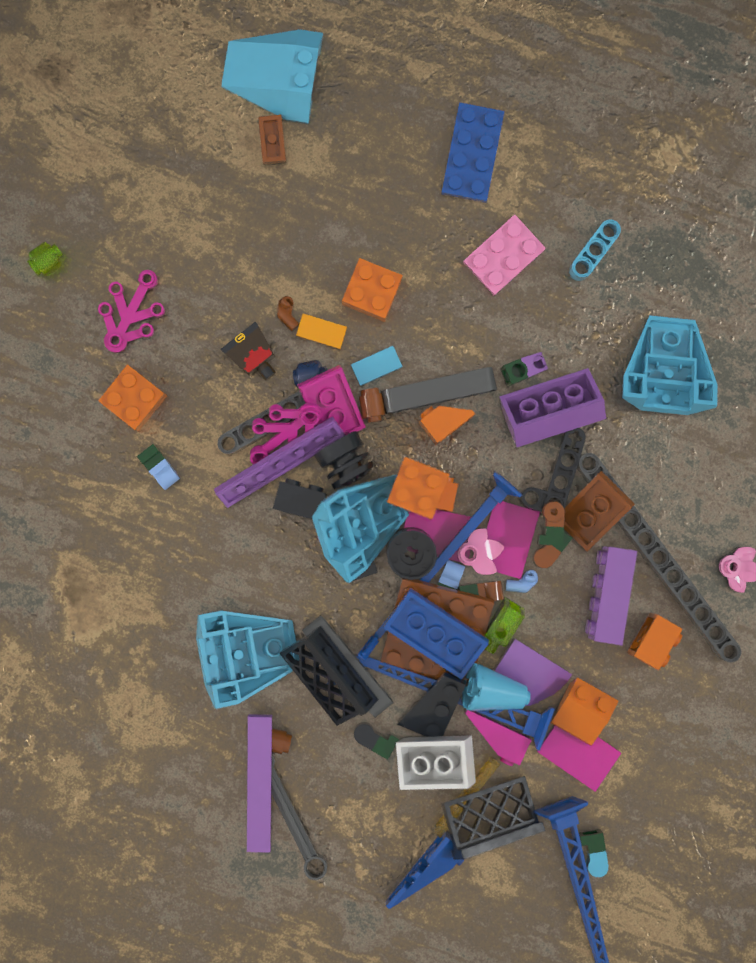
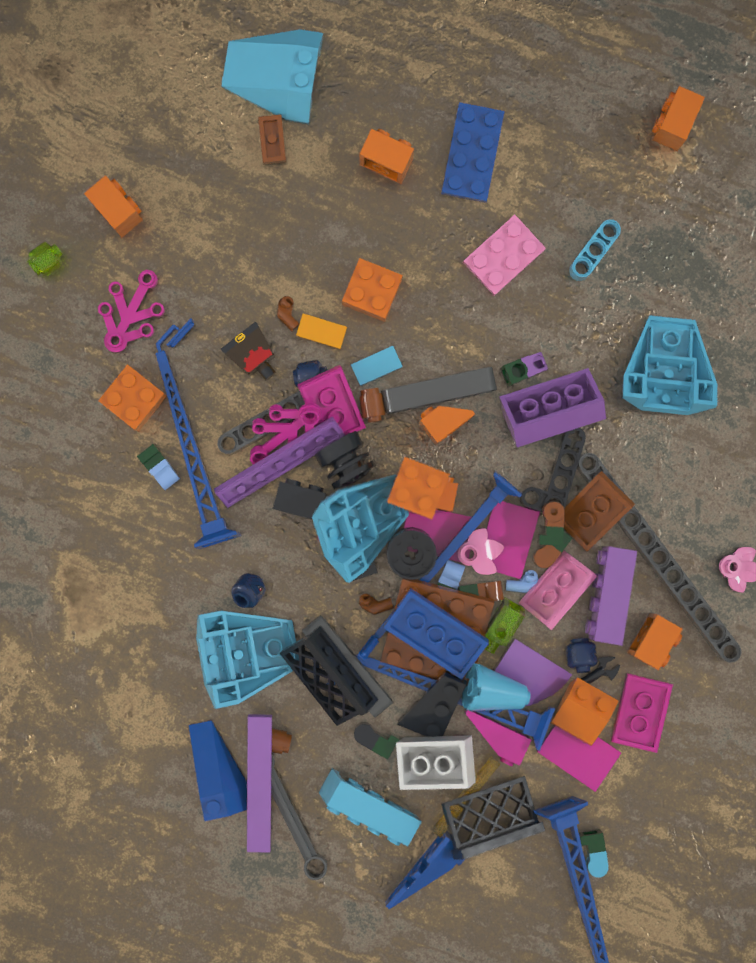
(110, 201): none -> orange brick
(214, 531): none -> blue piece
(218, 777): none -> blue wedge
(248, 590): none -> dark blue head
(369, 809): none -> medium azure wedge
(374, 606): none -> dark orange arm
(386, 155): none -> orange brick
(557, 590): none -> bright pink plate
(581, 655): none -> dark blue head
(599, 672): none -> black bar
(641, 712): none -> dark pink tile
(678, 118): none -> orange brick

